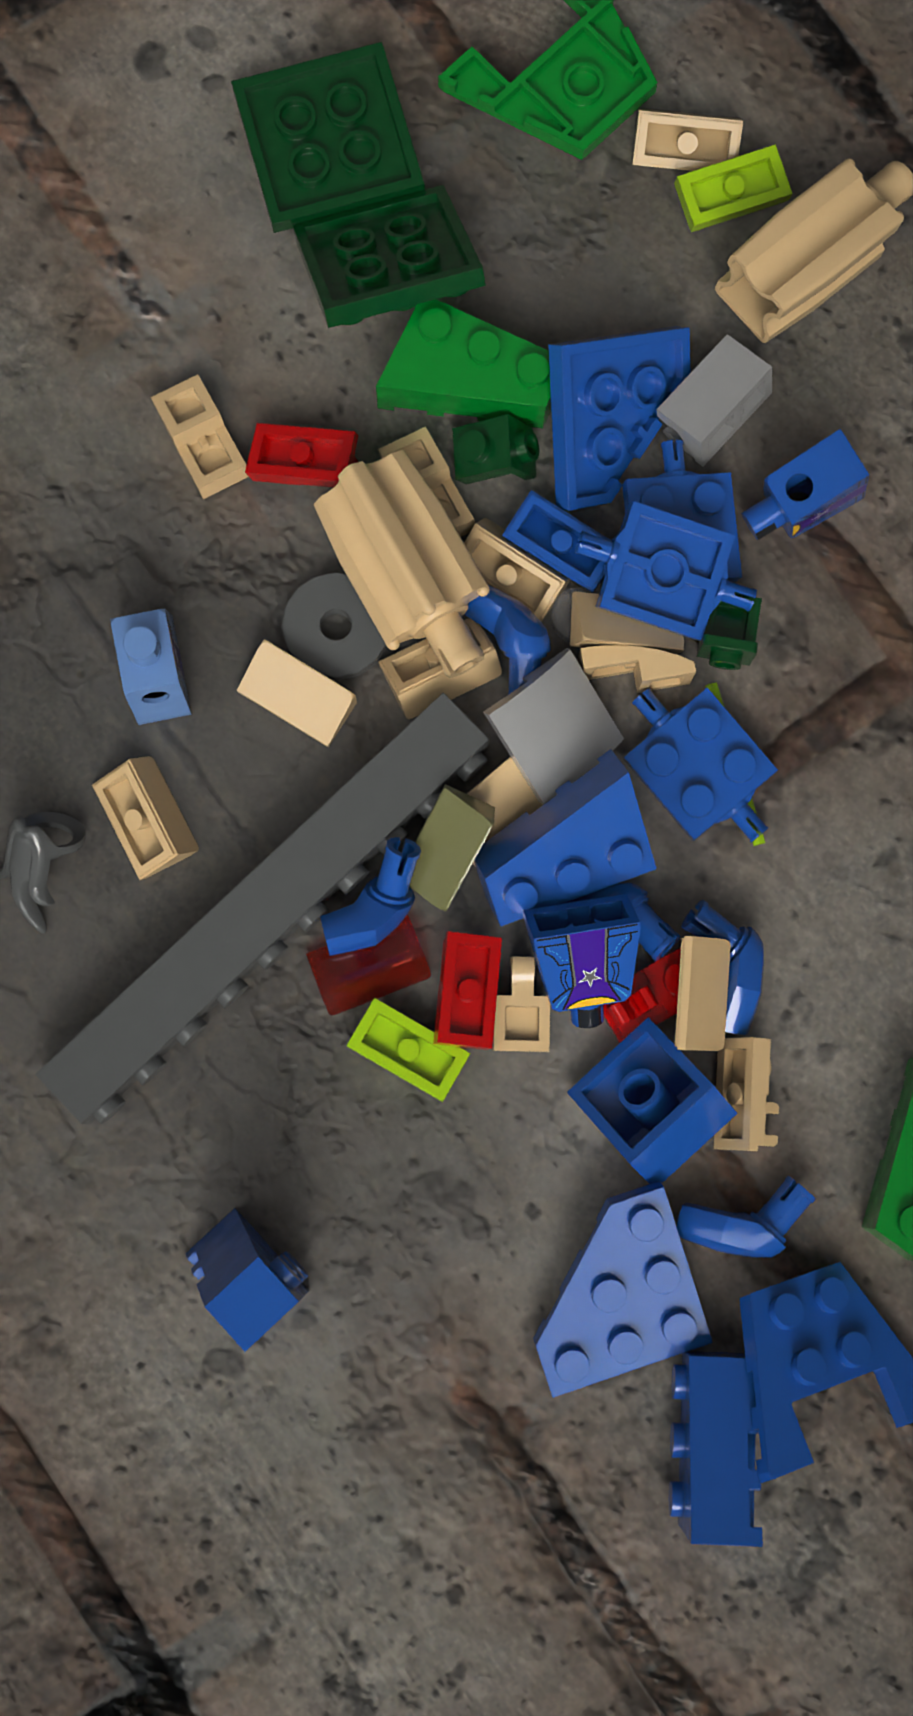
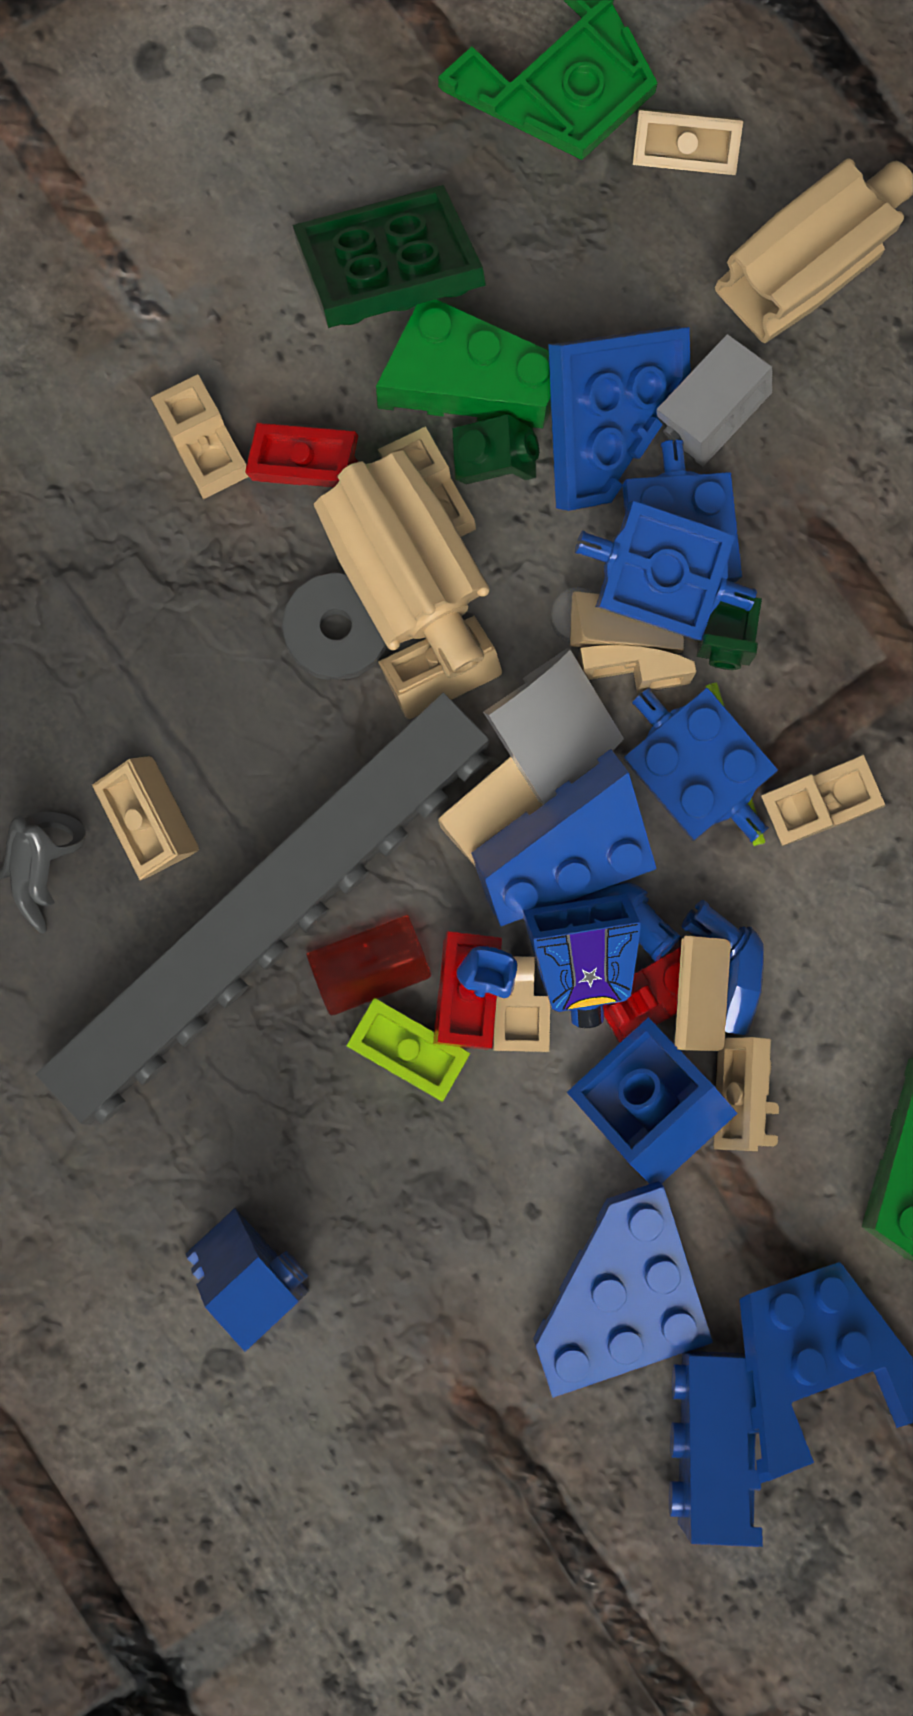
(149, 664): medium blue torso -> none
(297, 693): tan slope -> none
(327, 136): dark green plate -> none
(380, 905): blue arm -> none
(450, 845): olive slope -> none
(488, 971): none -> blue piece
(514, 569): tan slope -> none
(515, 630): blue arm -> none
(552, 537): blue slope -> none
(733, 188): lime plate -> none
(745, 1234): blue arm -> none
(823, 800): none -> tan slope
(828, 477): blue torso -> none

